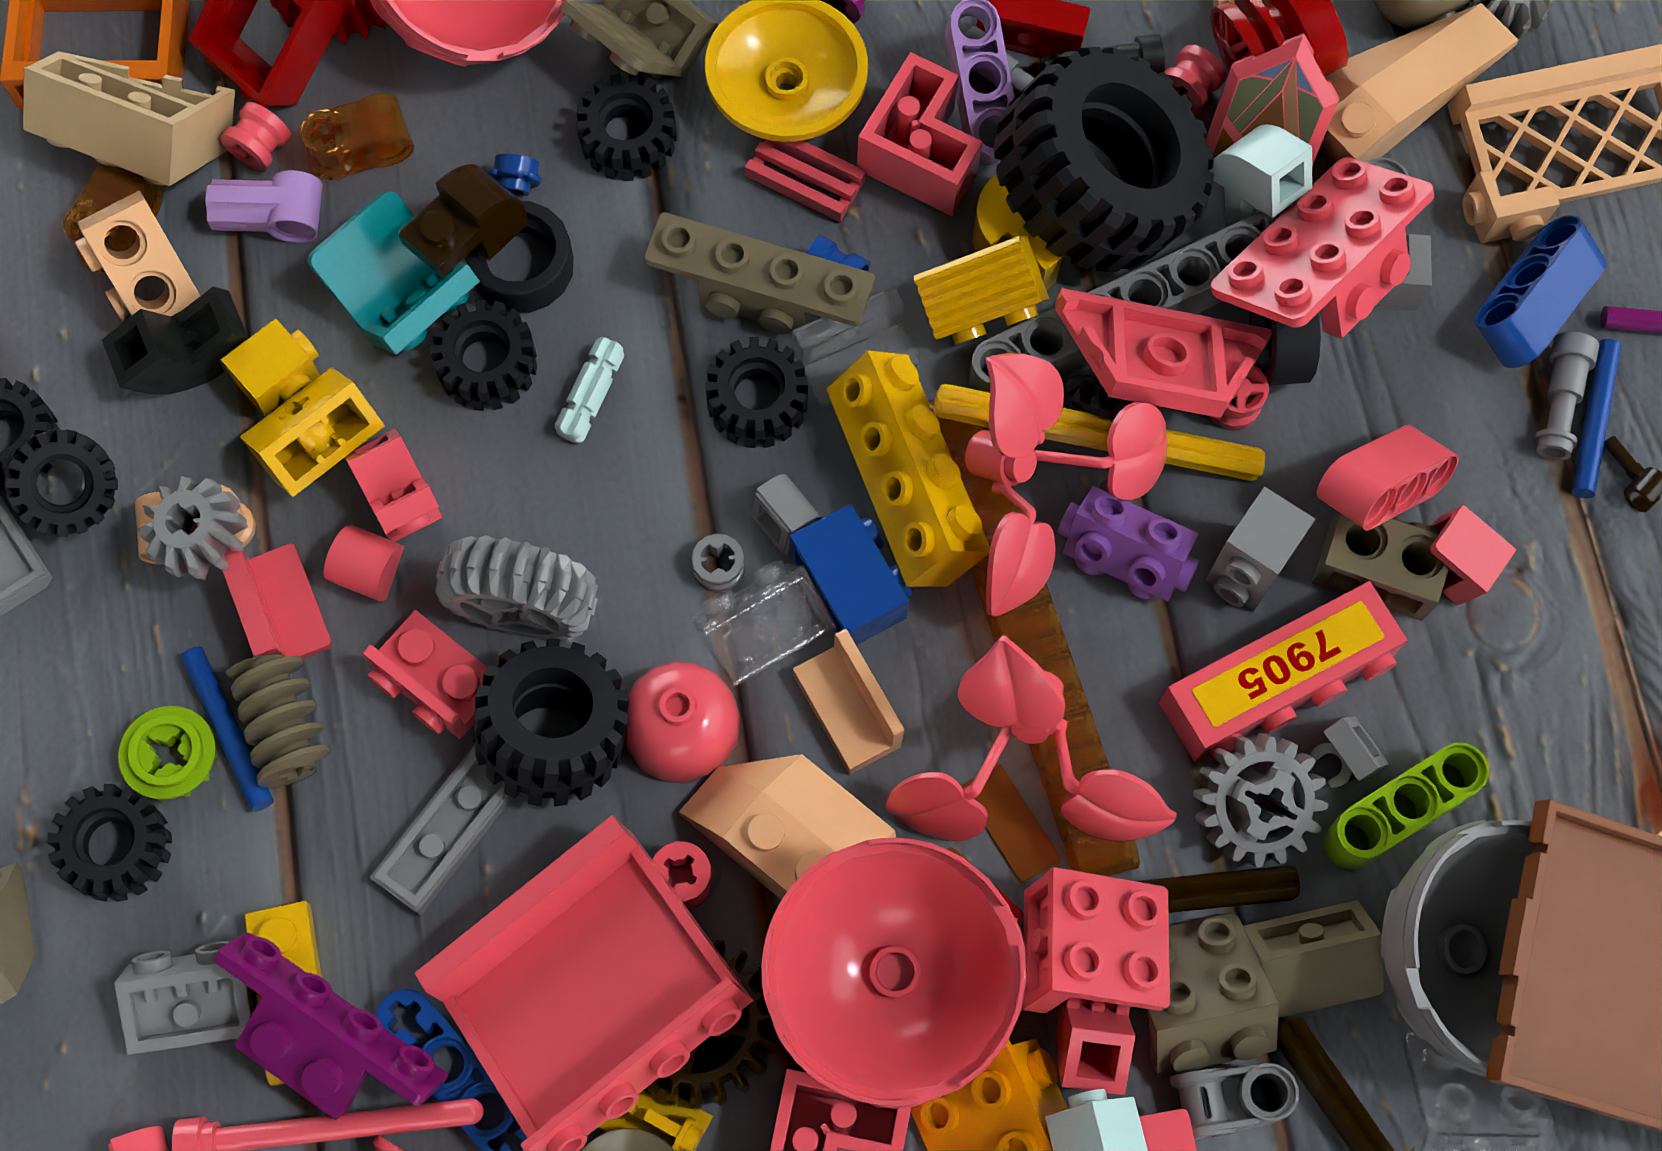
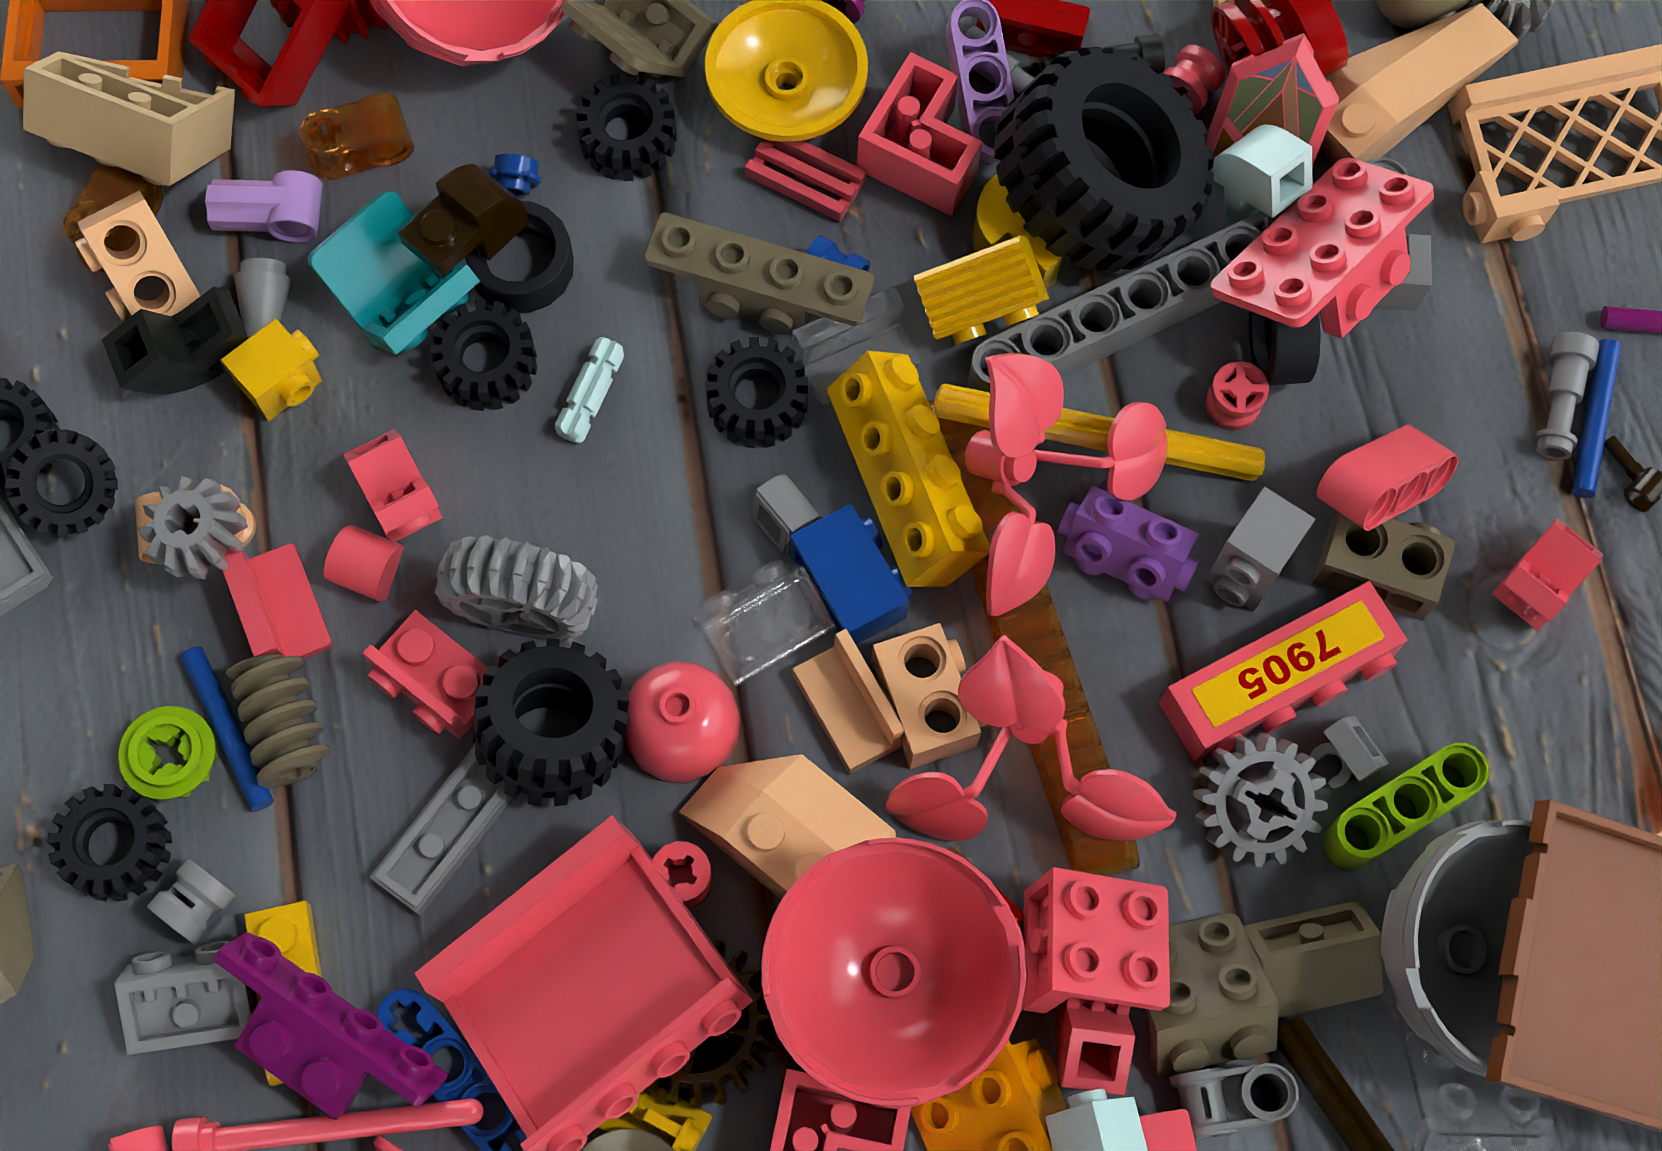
(202, 890): none -> light grey wheel
(255, 136): coral wheel -> none
(261, 292): none -> light grey cone
(312, 431): yellow brick -> none
(719, 579): light grey bush -> none
(917, 697): none -> light nougat brick
(1015, 827): dark orange sticker -> none
(1092, 398): black gear -> none
(1161, 352): coral wing -> none
(1230, 888): dark brown axle -> none
(1471, 552): coral panel -> none
(1540, 291): blue beam -> none
(1548, 574): none -> coral brick

